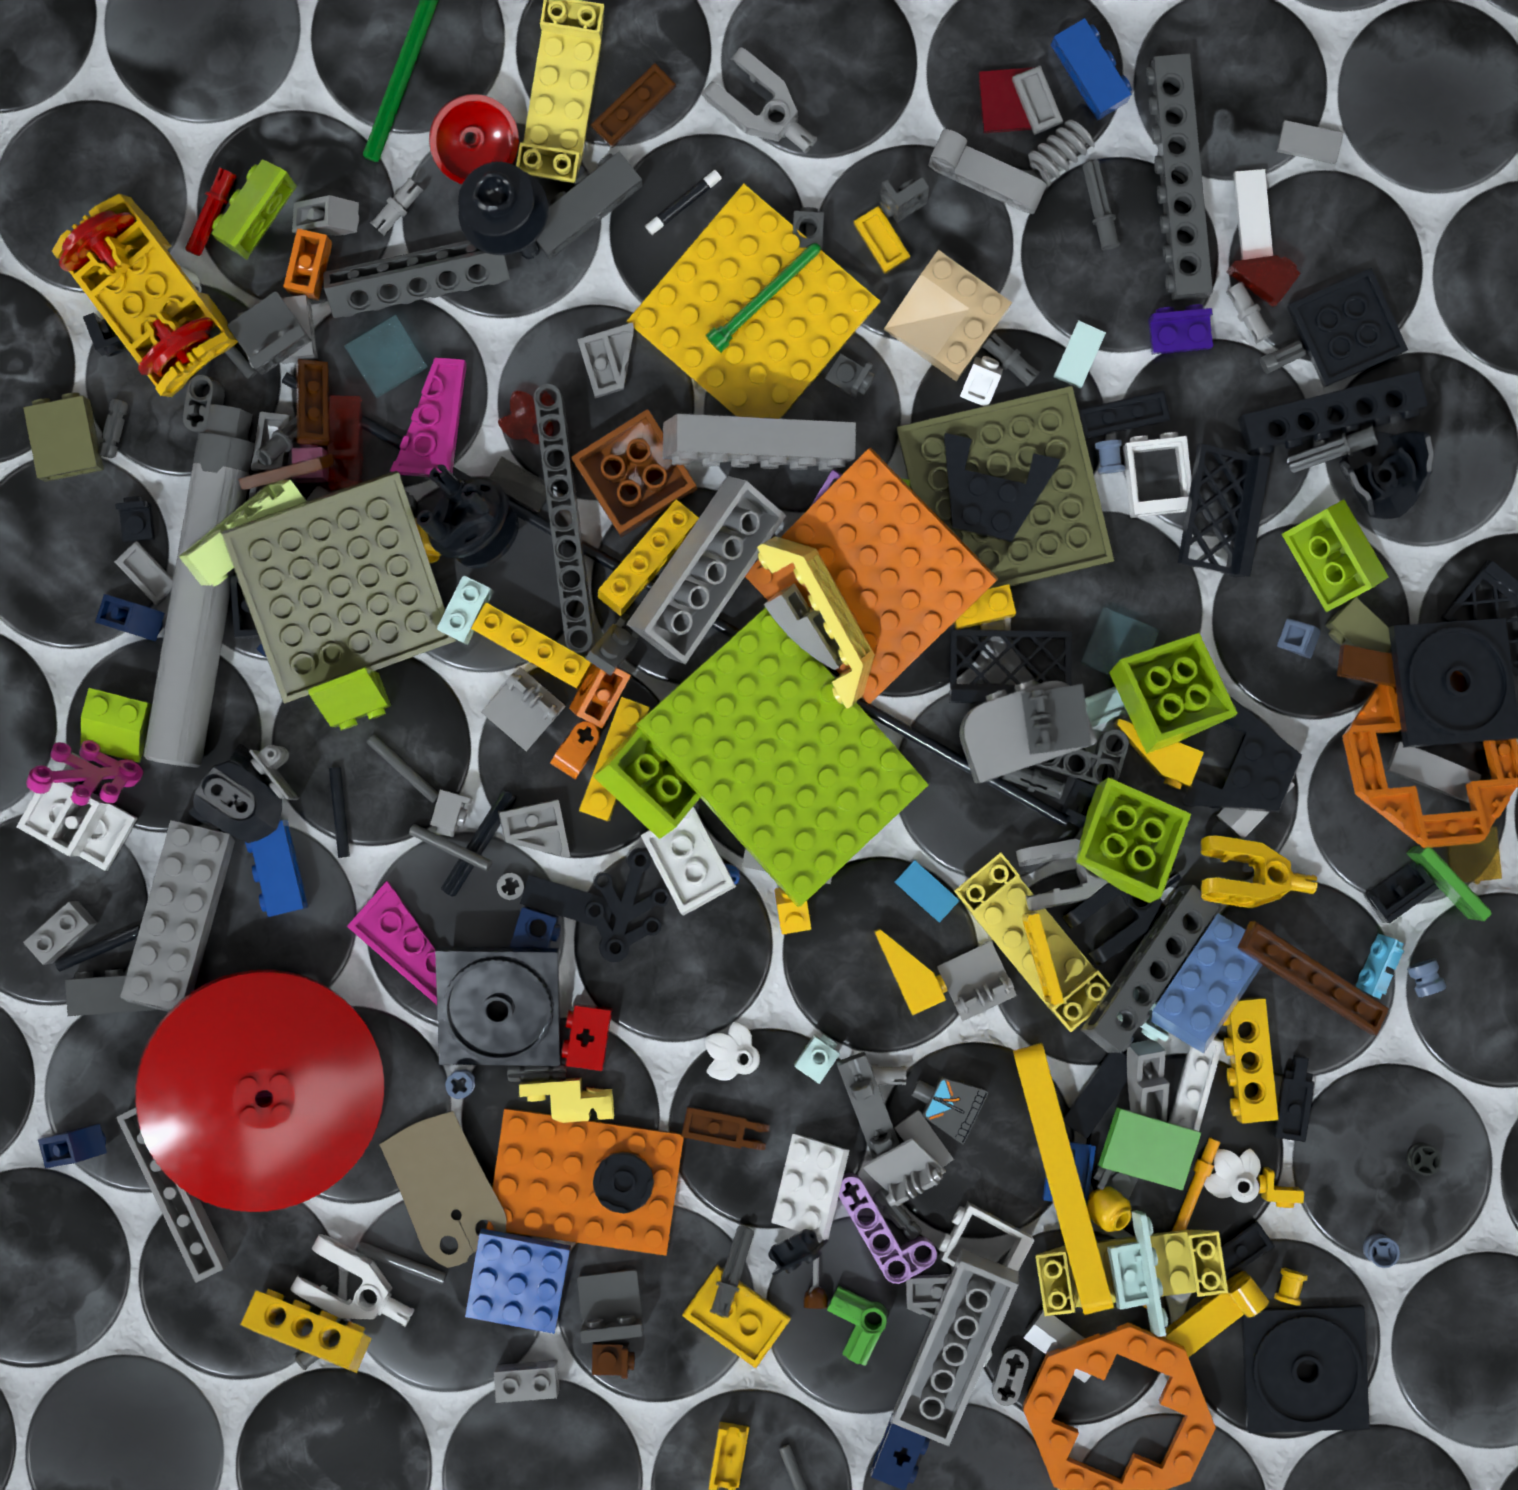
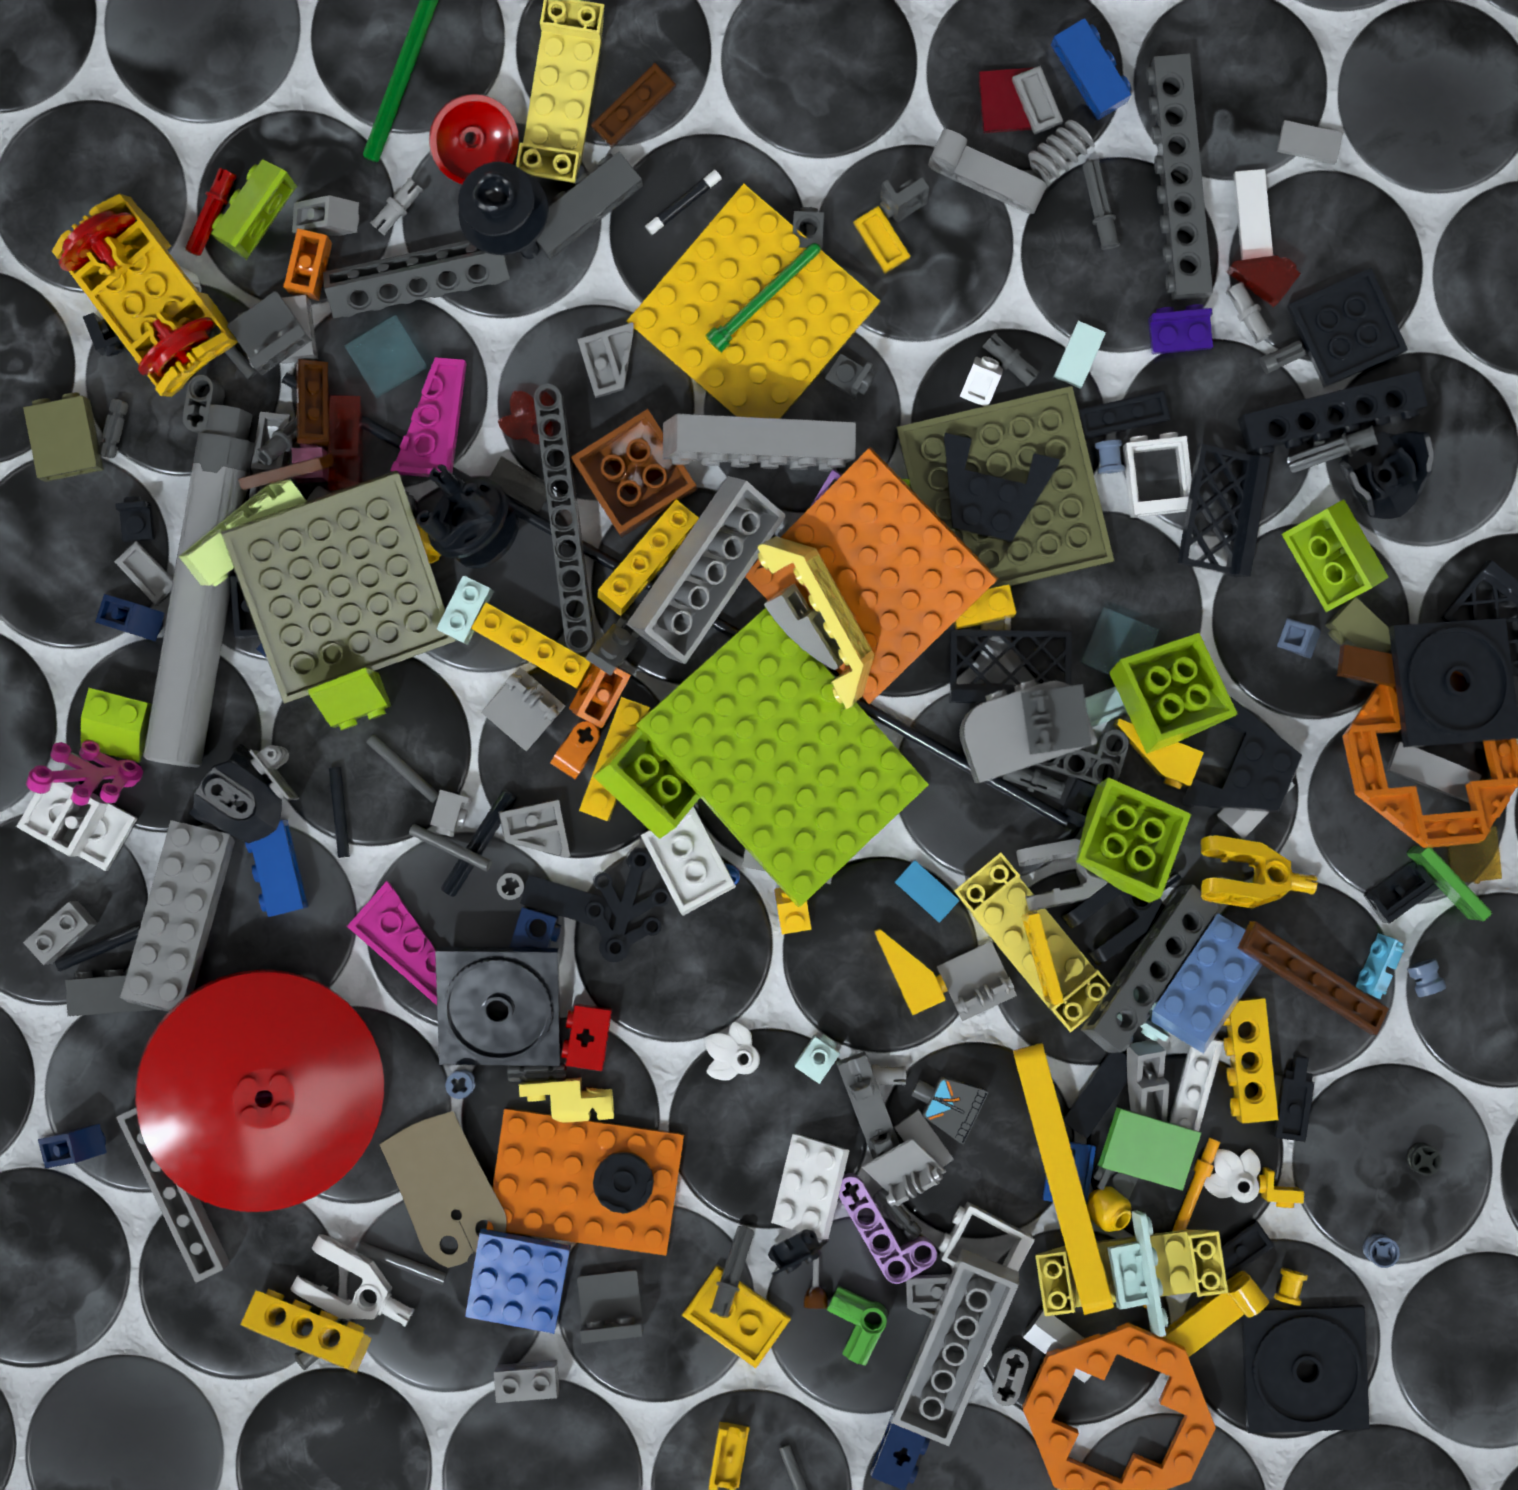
(612, 1359): reddish brown bracket -> none
(721, 1128): reddish brown hinge -> none
(761, 125): light grey piece -> none
(947, 315): tan slope -> none

